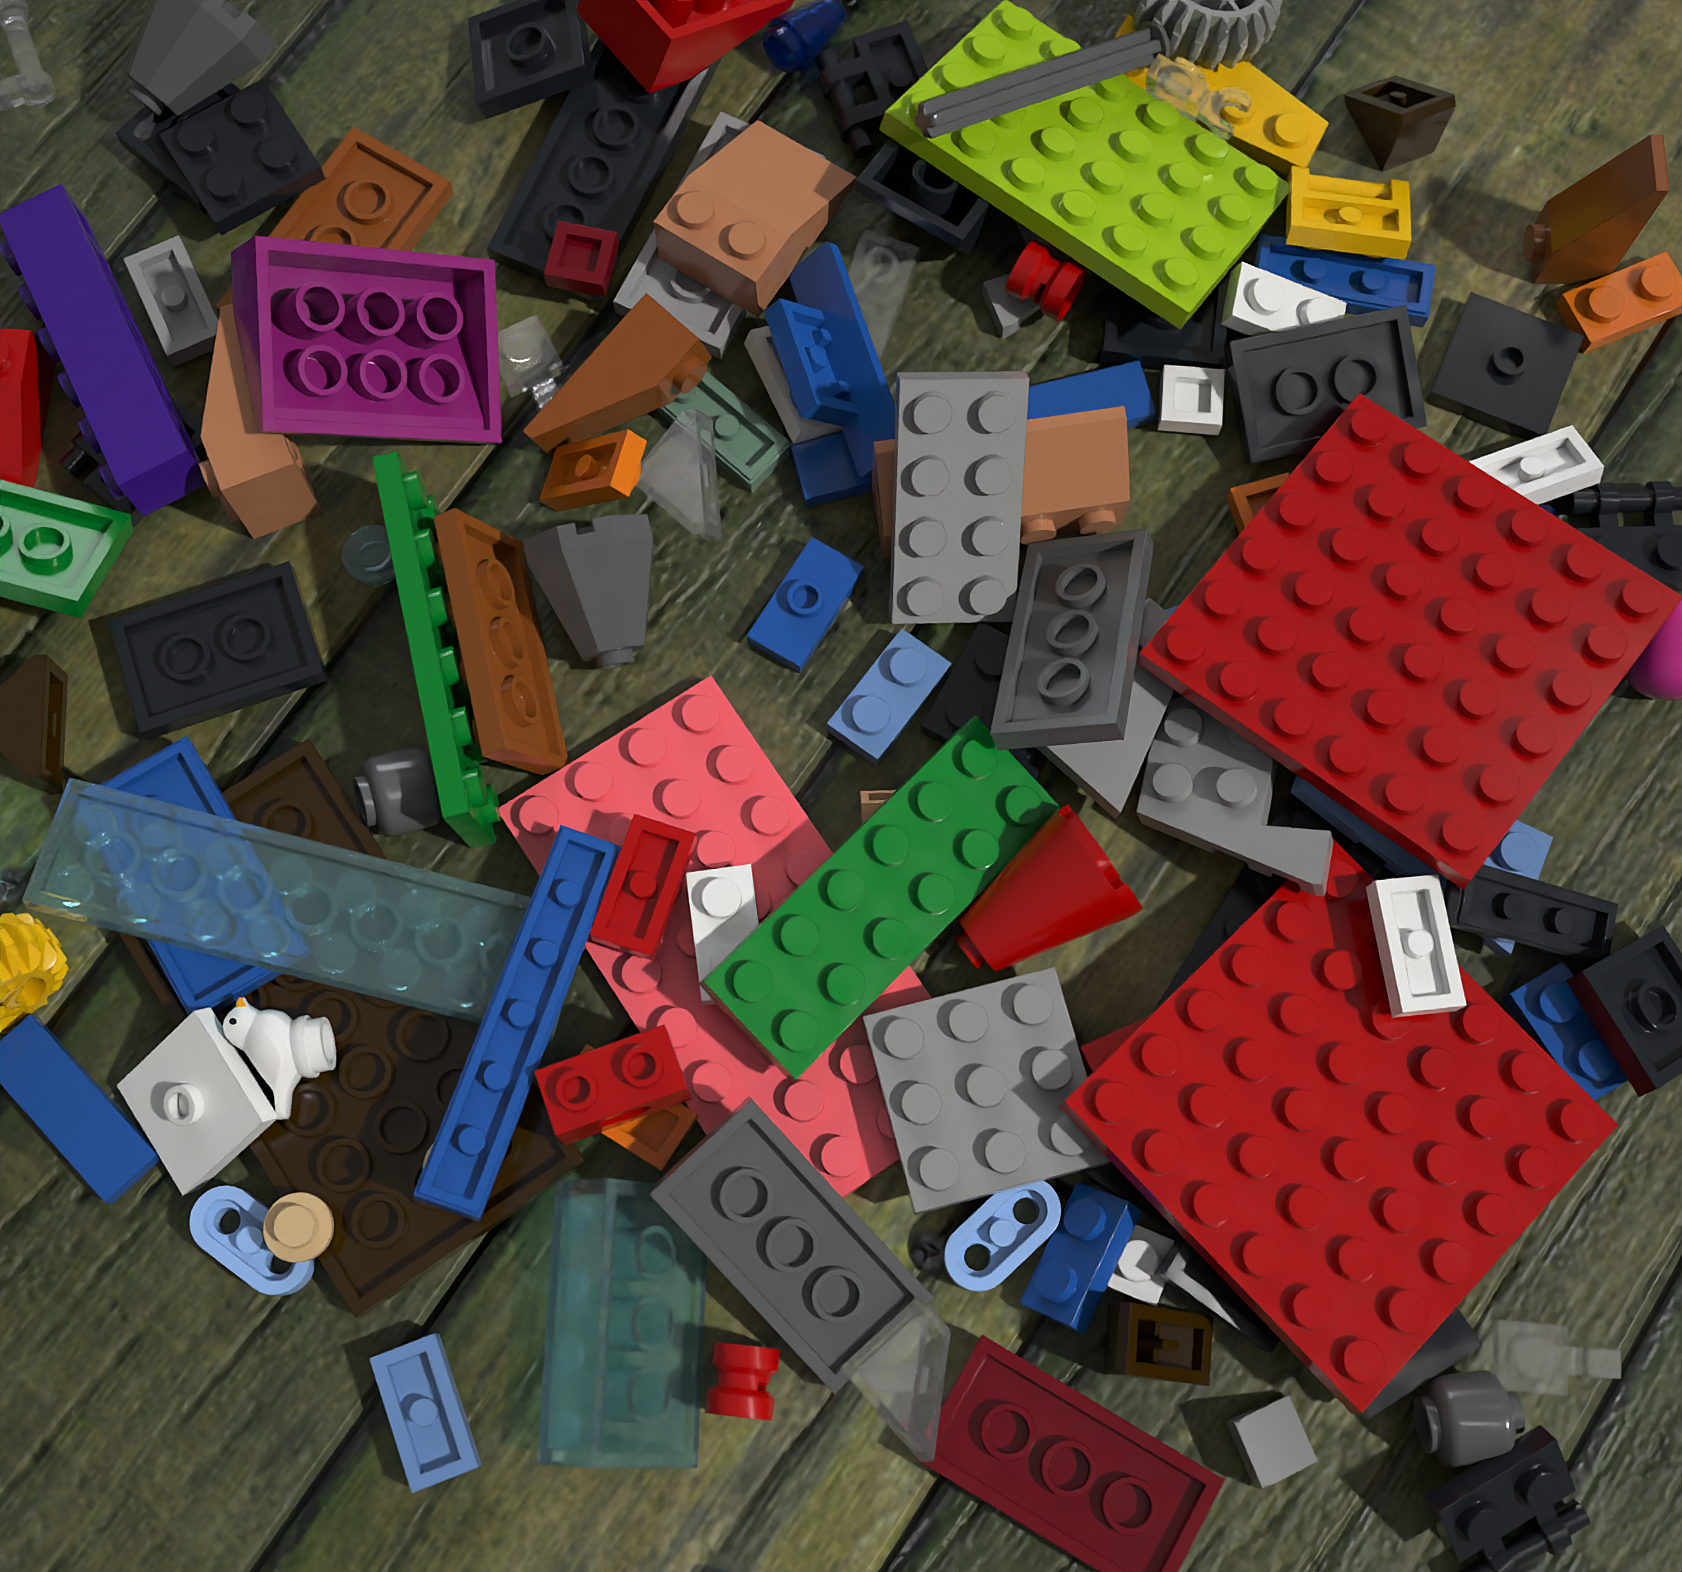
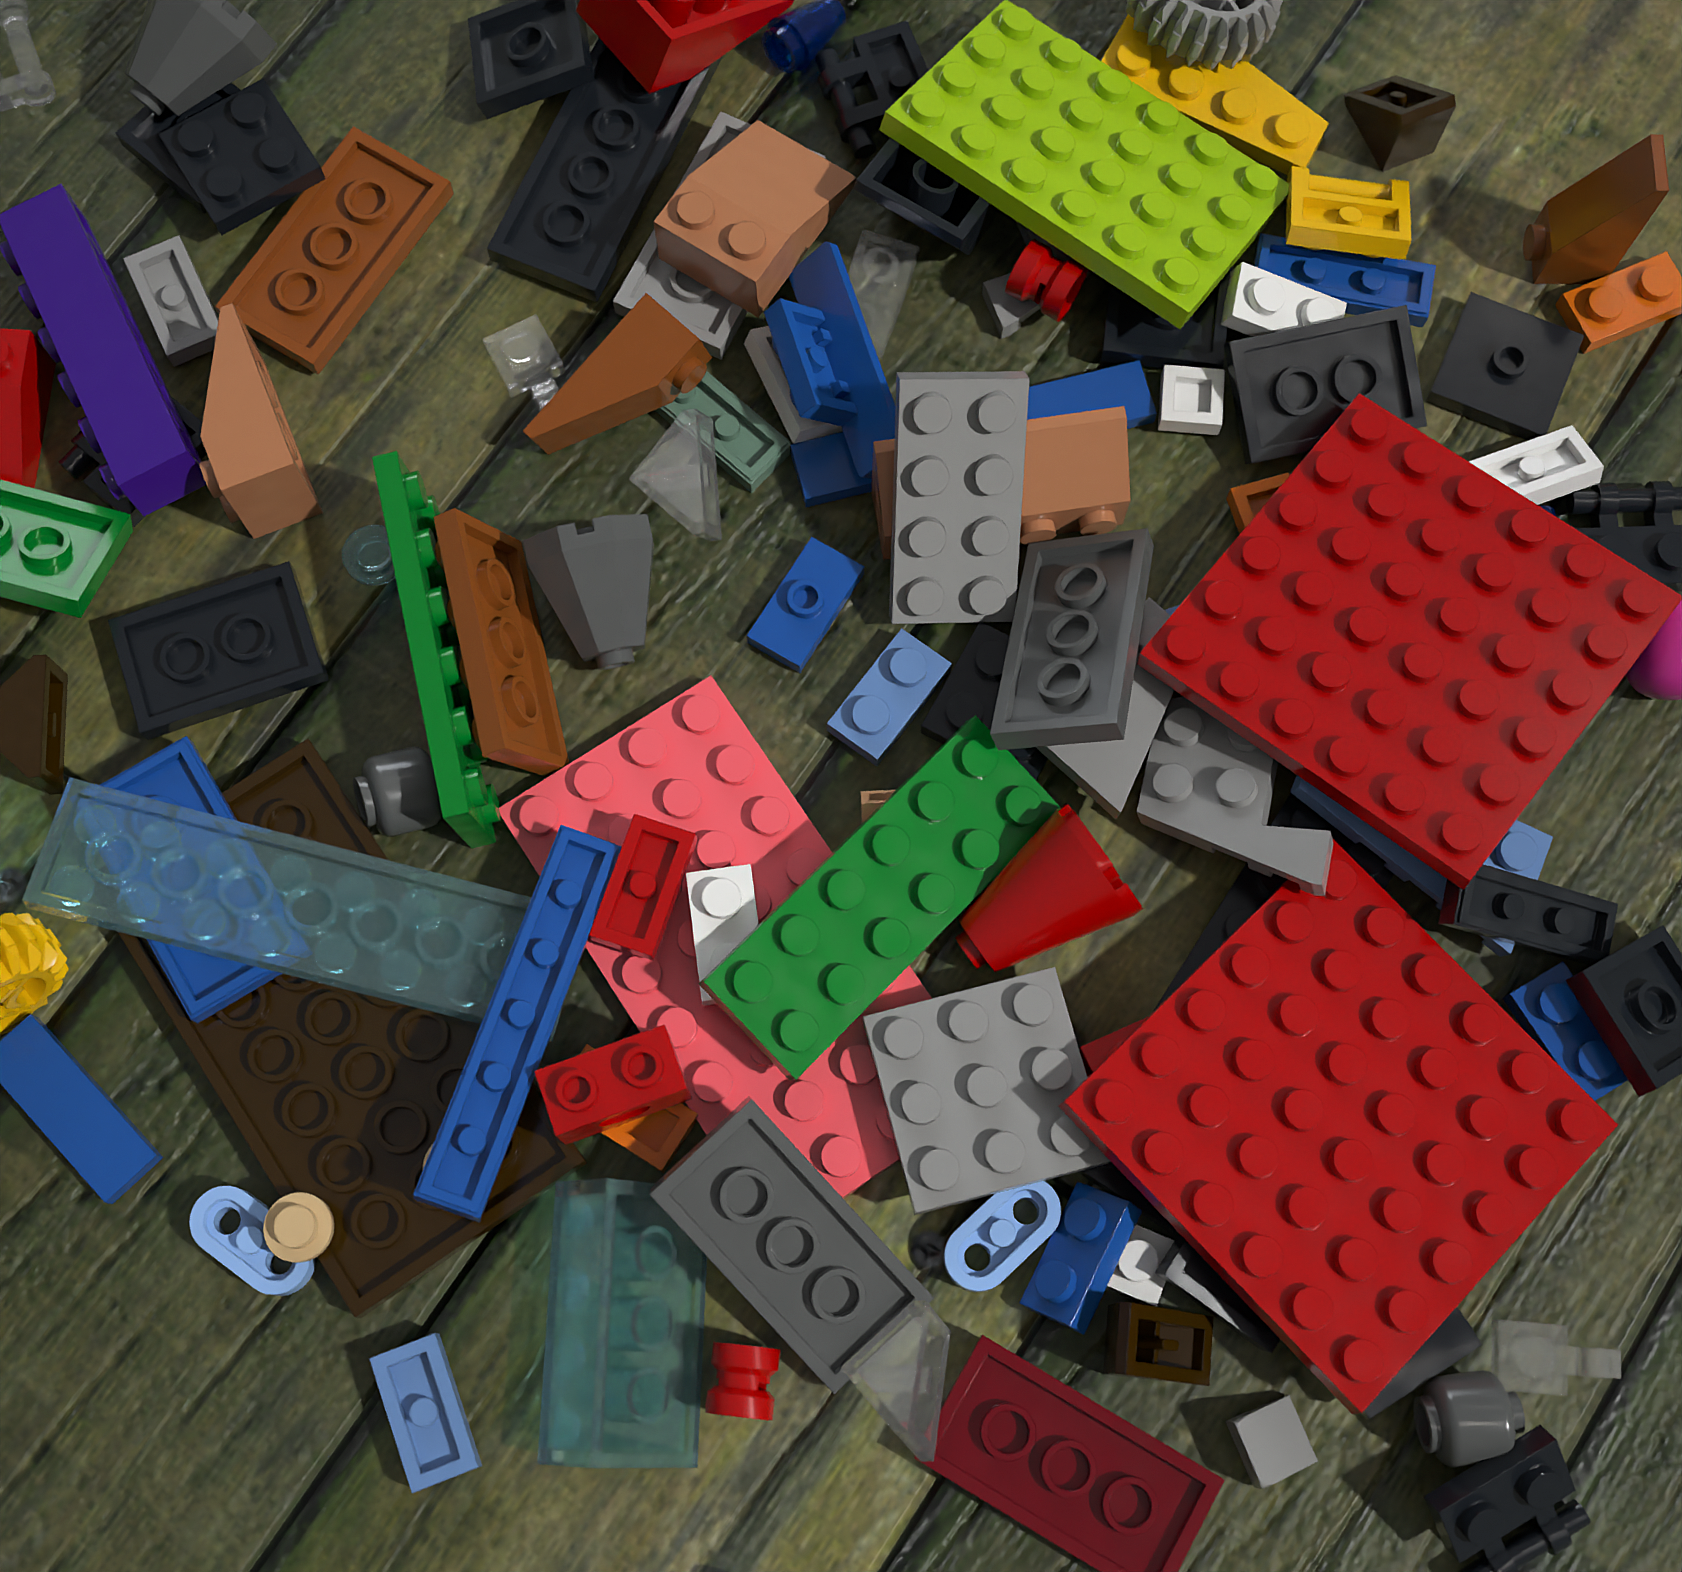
(197, 1101): white plate -> none
(281, 1047): white animal -> none
(368, 341): magenta slope -> none
(581, 258): dark red plate -> none
(594, 471): orange plate -> none
(1042, 81): dark grey axle -> none
(1184, 88): clear plate -> none
(1415, 946): white plate -> none

